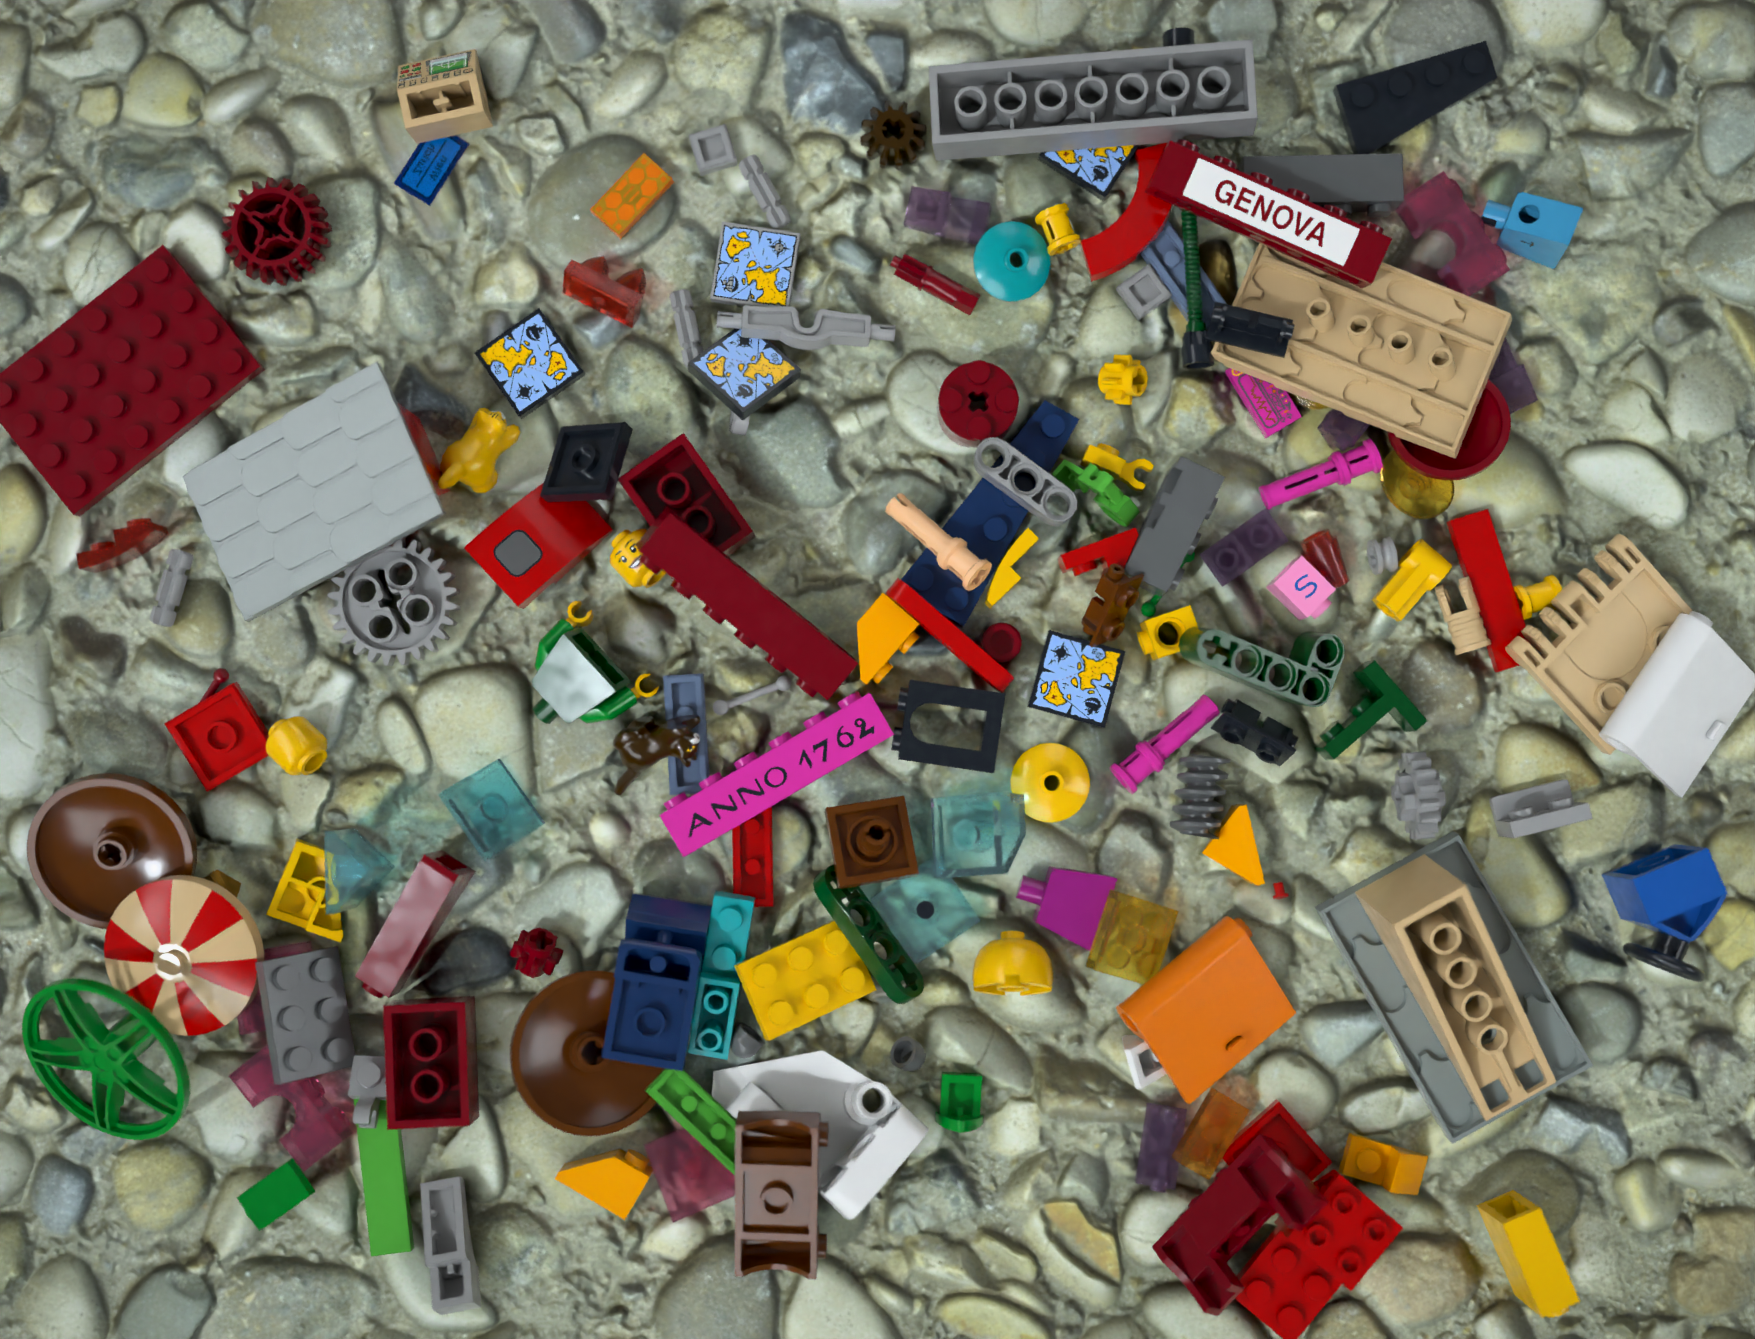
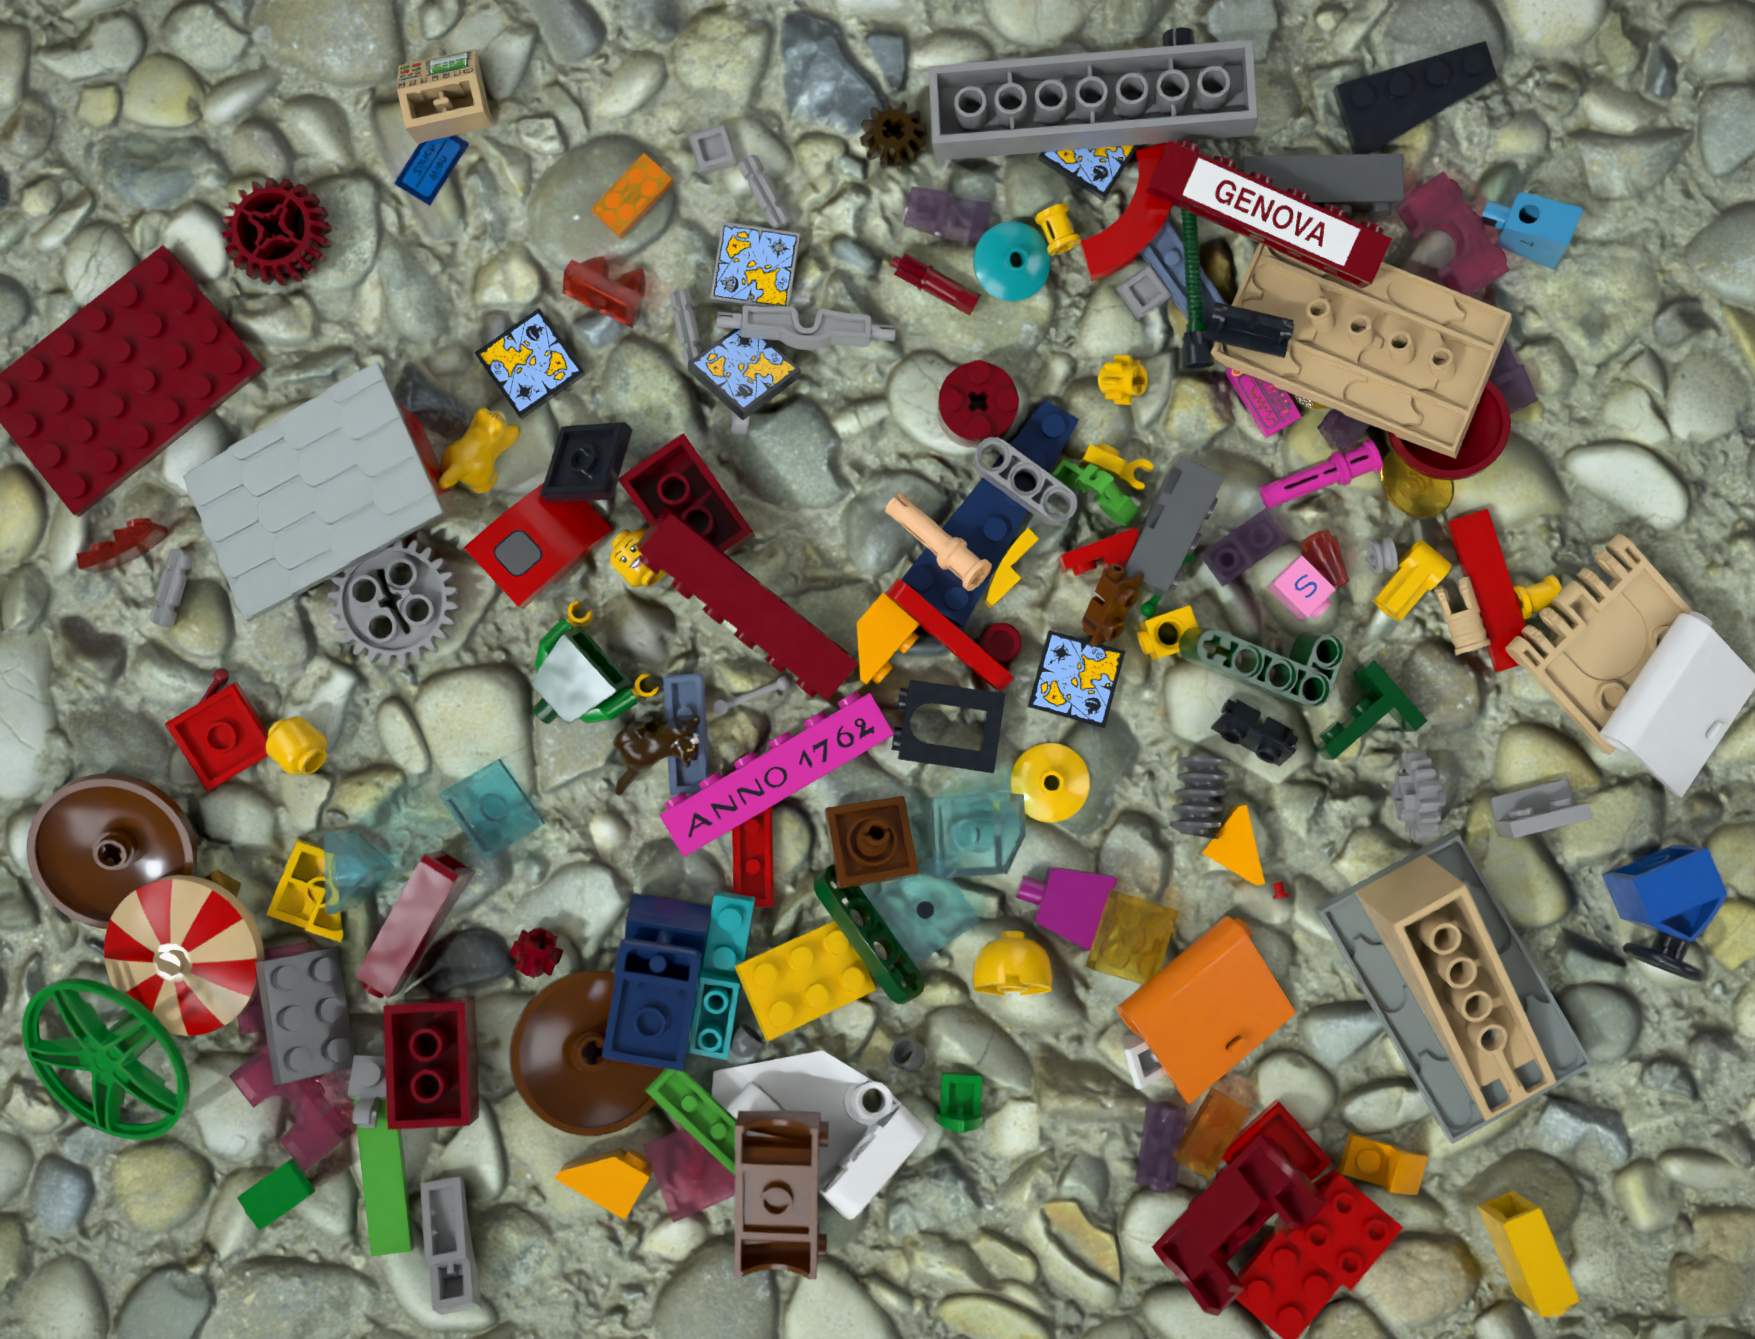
(1151, 755): dark pink pin -> none

